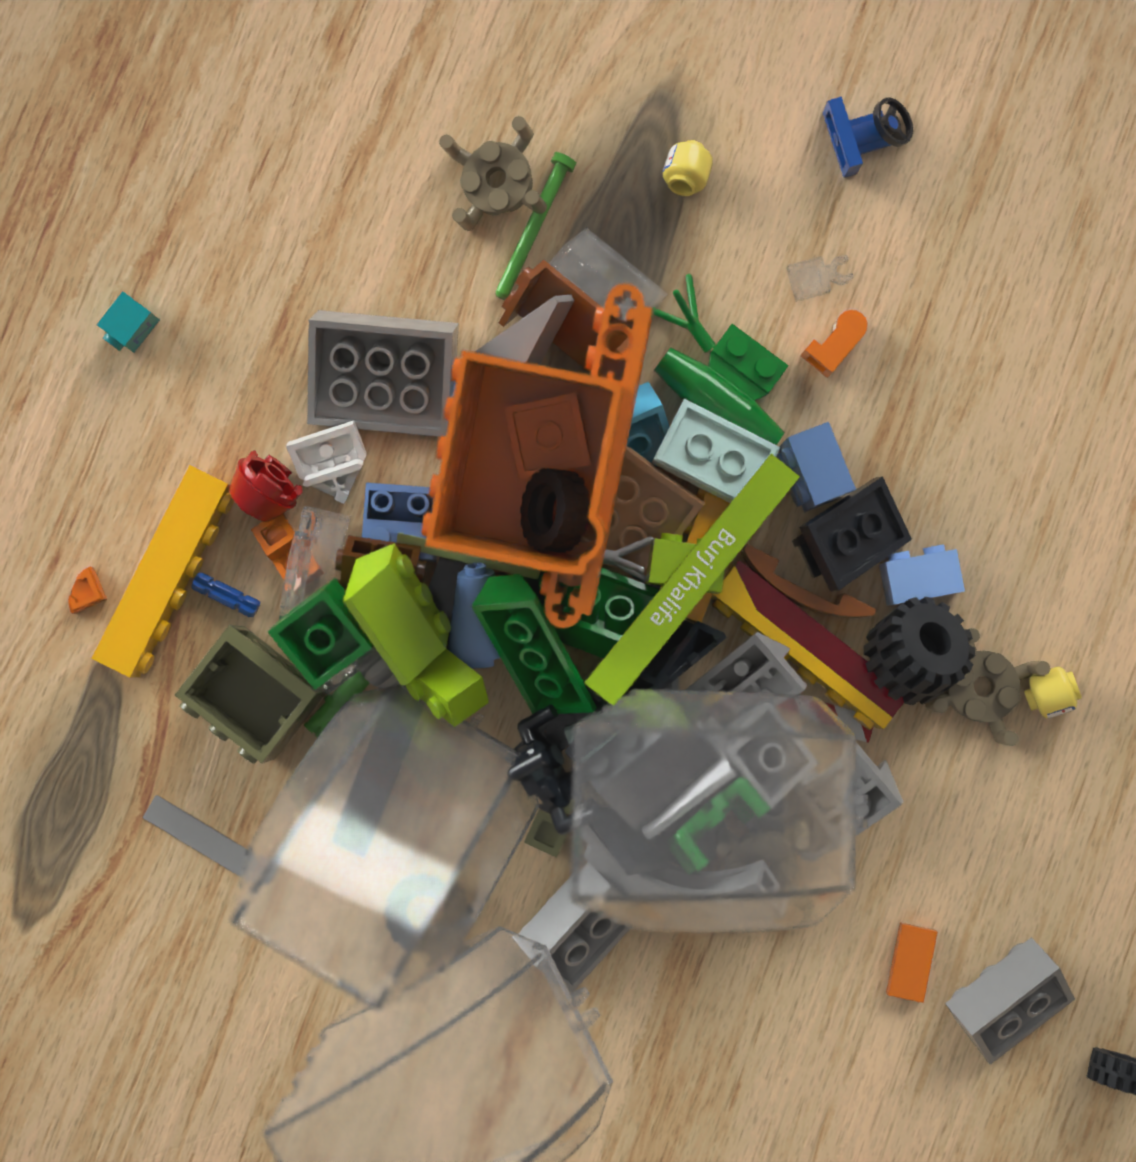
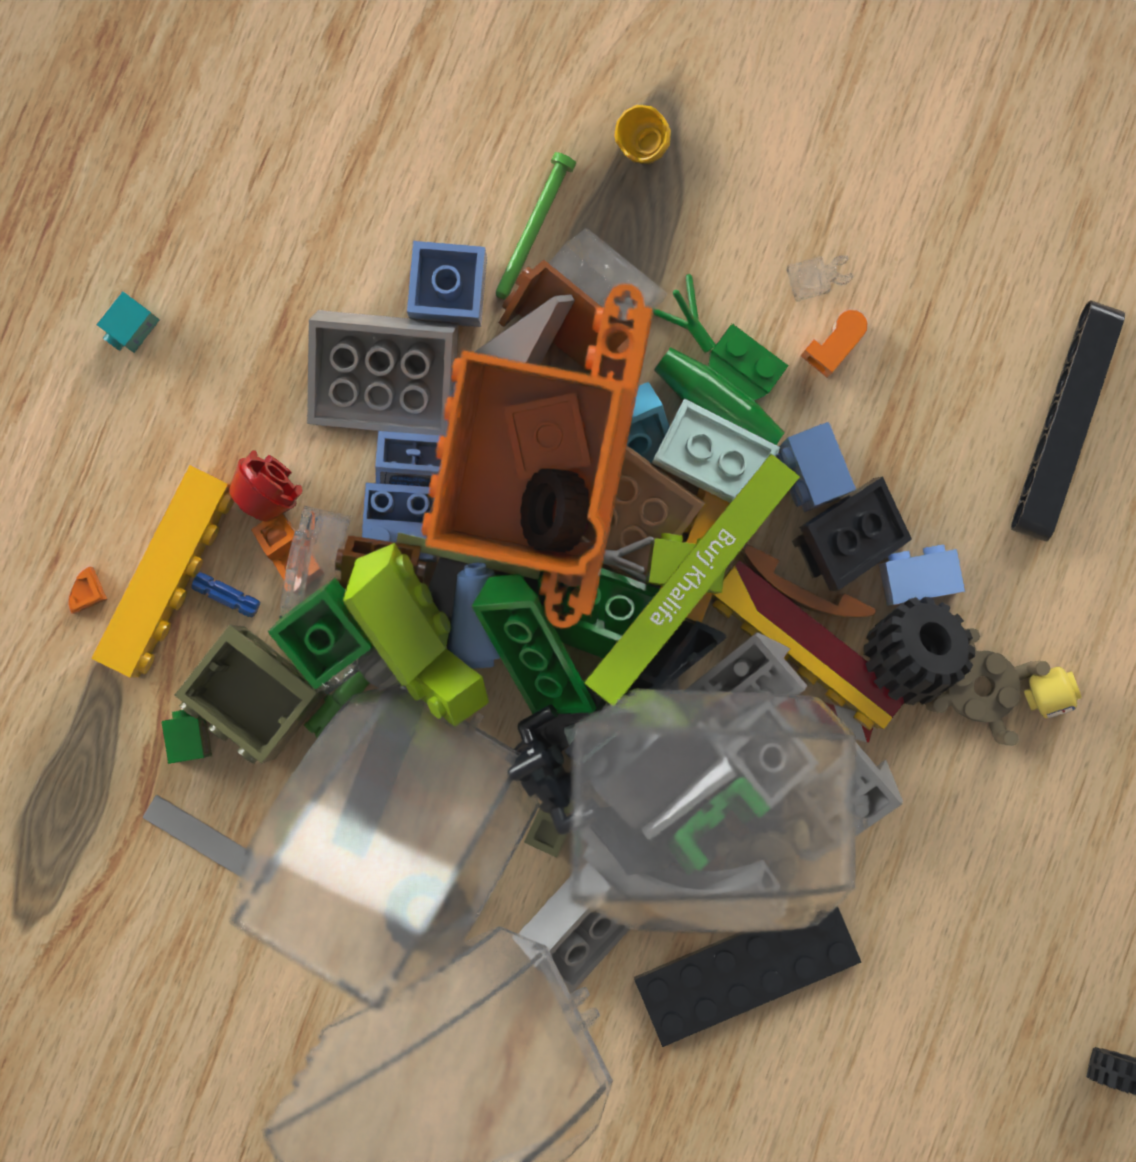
(186, 737): none -> green brick
(329, 459): white slope -> none
(406, 458): none -> medium blue slope
(447, 283): none -> medium blue brick
(479, 167): dark tan plate -> none
(642, 134): none -> yellow hair
(687, 168): light yellow head -> none
(742, 975): none -> black plate
(864, 133): blue piece -> none
(911, 962): orange tile -> none
(1010, 1000): light grey slope -> none
(1068, 421): none -> black beam

